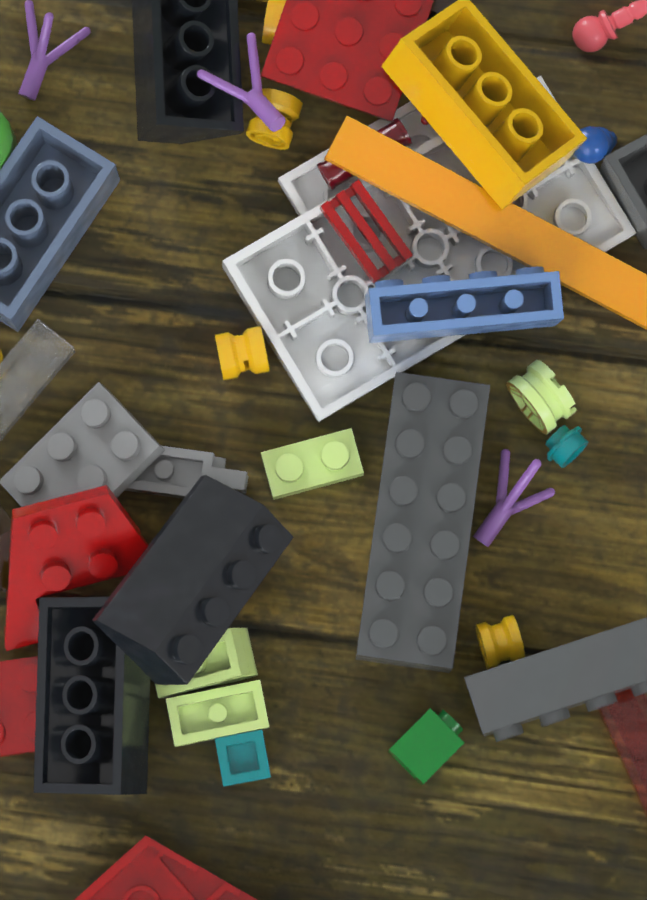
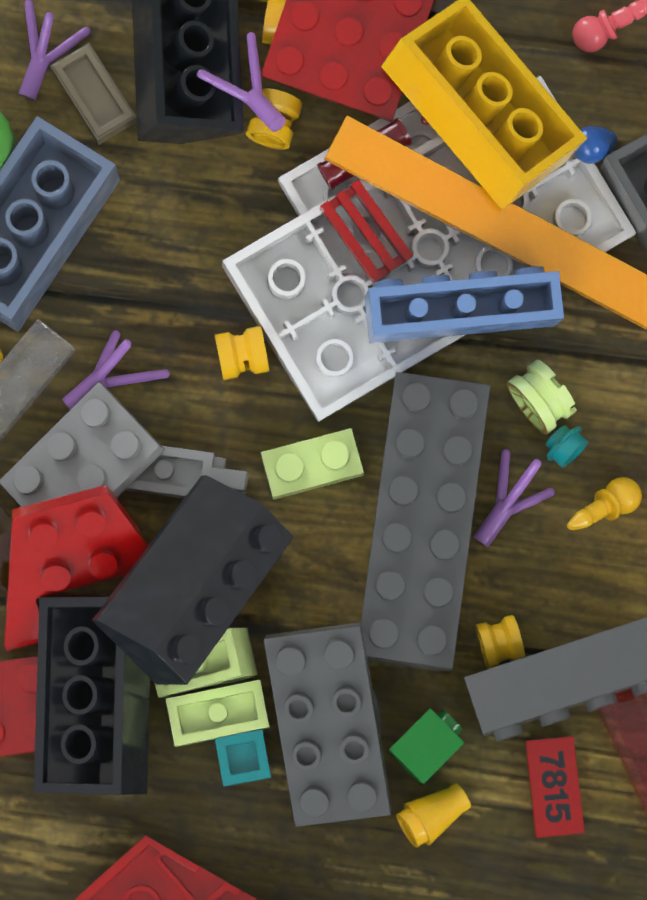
(93, 93): none -> dark tan tile
(106, 363): none -> medium lavender plant
(328, 724): none -> dark grey plate
(431, 815): none -> yellow cone
(554, 787): none -> red tile
(618, 498): none -> yellow bar

